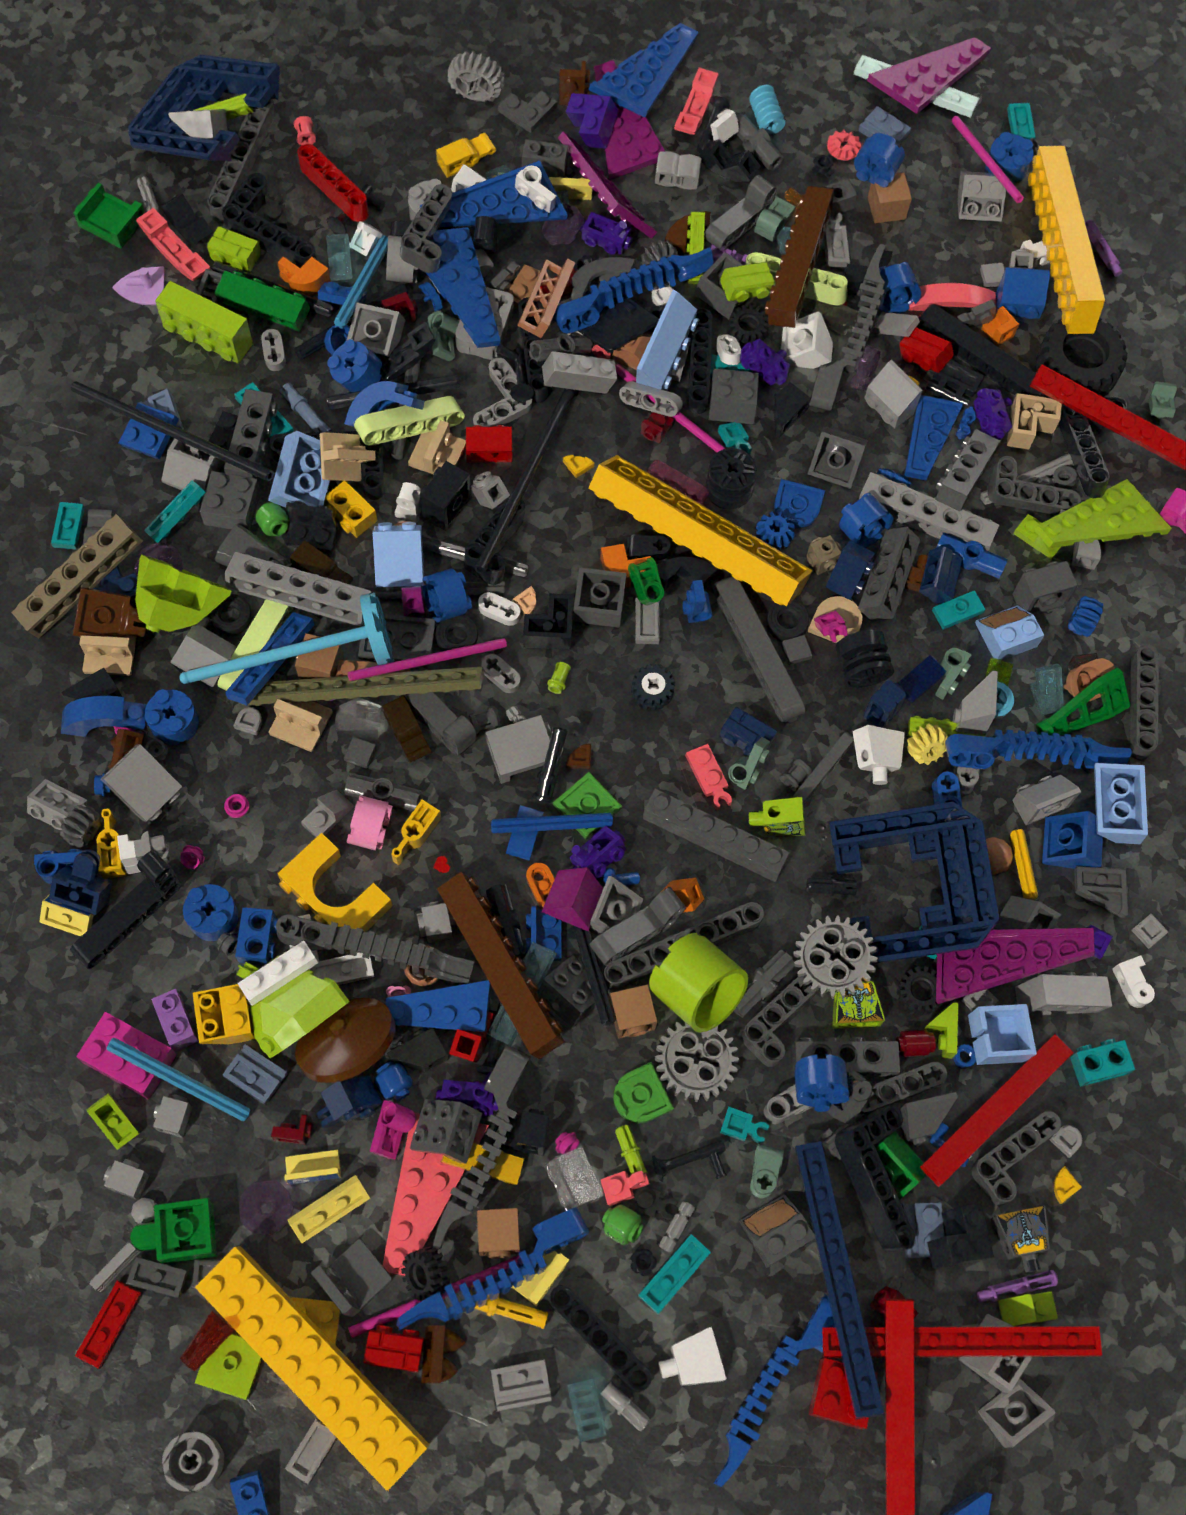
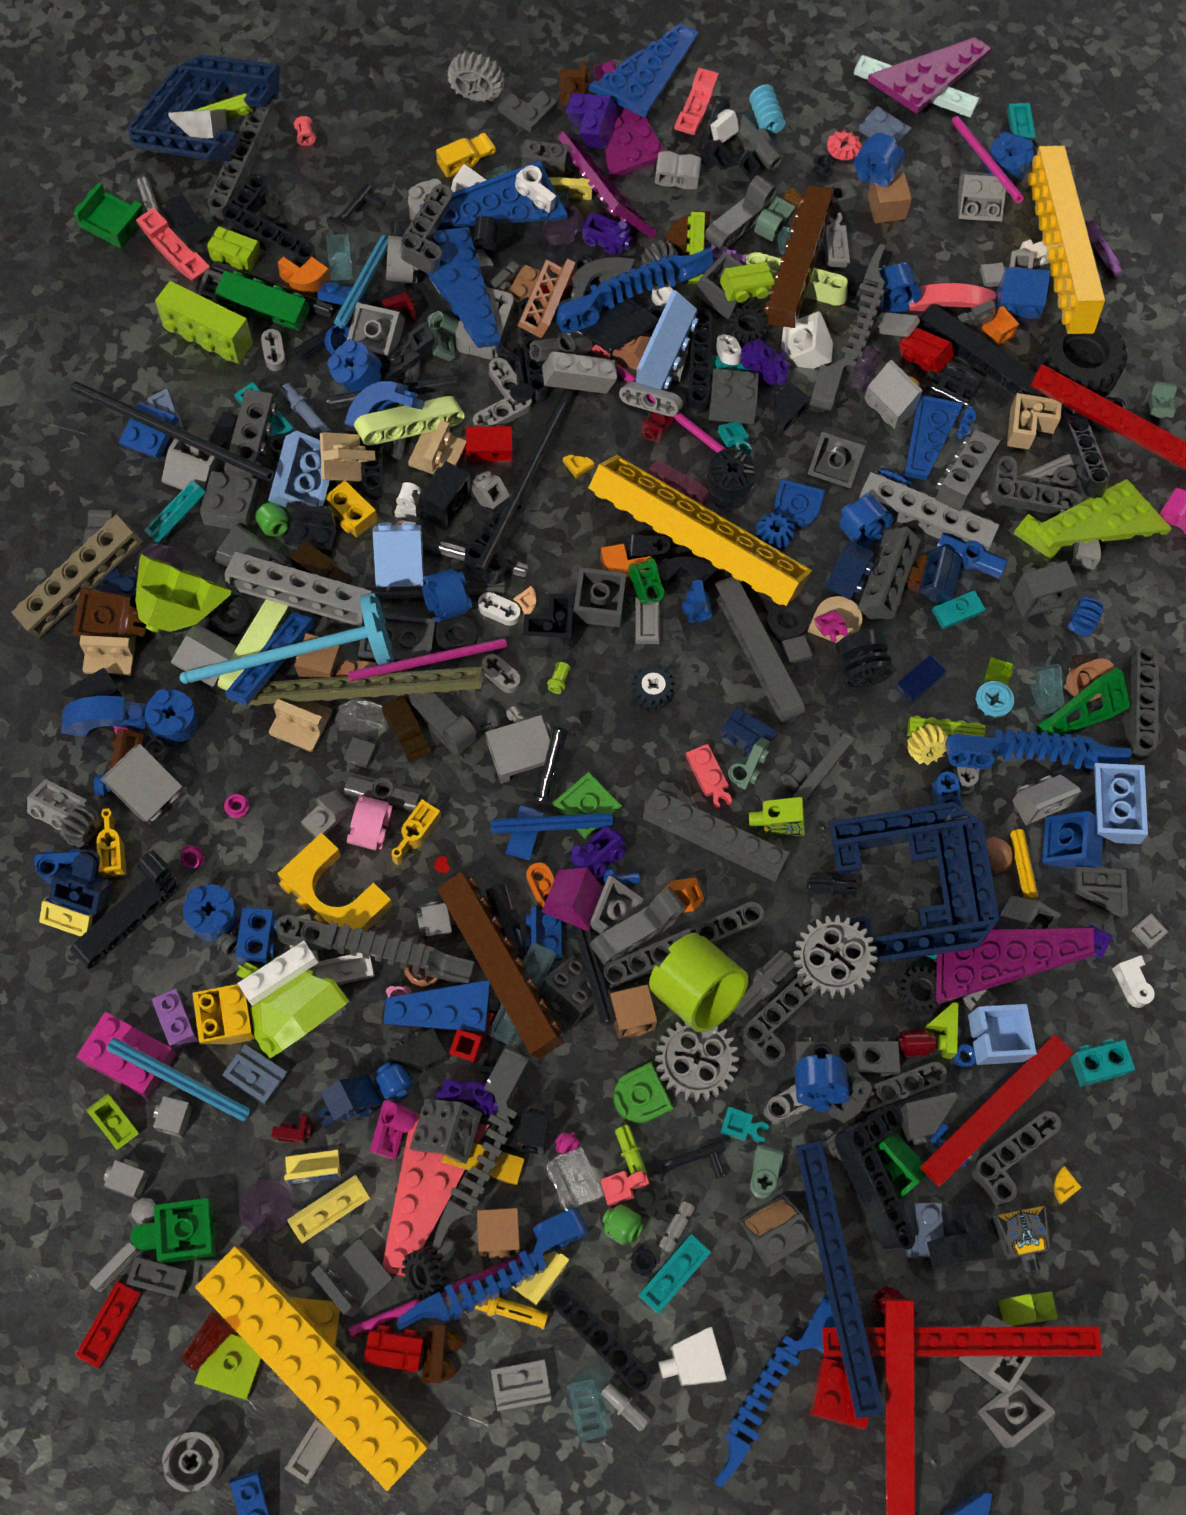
(68, 525): teal plate -> none
(133, 851): hips -> none
(142, 285): lavender shield -> none
(248, 721): light grey tile -> none
(333, 183): red beam -> none
(346, 1041): reddish brown dish -> none
(365, 239): white tile -> none
(413, 602): magenta leg -> none
(432, 295): blue piece -> none
(580, 757): reddish brown tile -> none
(823, 554): dark tan brick -> none
(858, 1009): torso -> none
(878, 751): white torso -> none
(885, 704): dark blue brick -> none
(949, 683): sand green plate -> none
(978, 707): light grey slope -> none
(992, 412): dark purple brick -> none
(1010, 632): light blue slope -> none
(1018, 1286): medium lavender piece -> none
(1065, 993): light grey wedge -> none
(1067, 1140): light grey tile -> none

